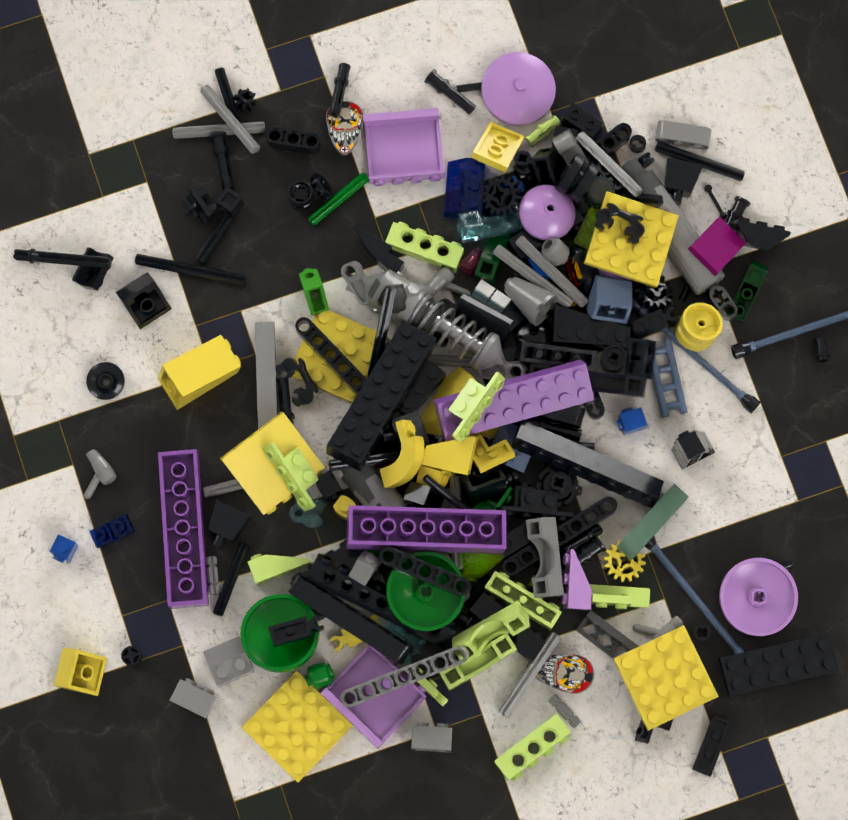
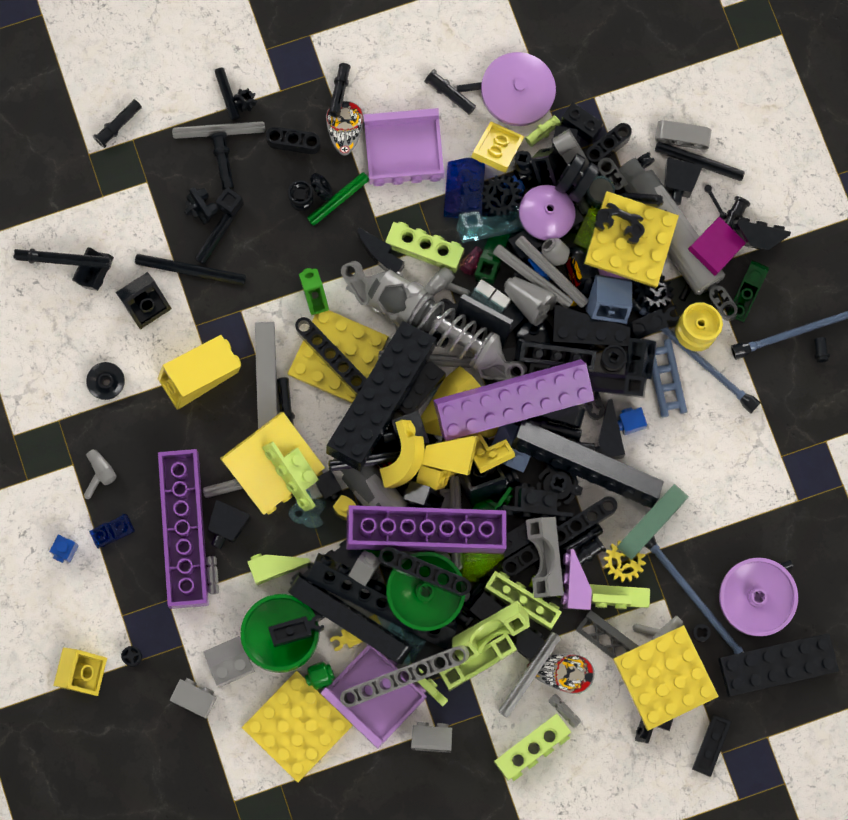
(111, 129): none -> black pin
(230, 119): light grey axle -> none
(230, 579): black axle -> none
(306, 395): black helmet -> none
(383, 326): black axle -> none
(444, 493): black bar -> none
(472, 402): yellowish green bracket -> none
(609, 164): light grey axle -> none
(610, 439): none -> black slope
(642, 140): black bush -> none
(691, 448): black wedge -> none

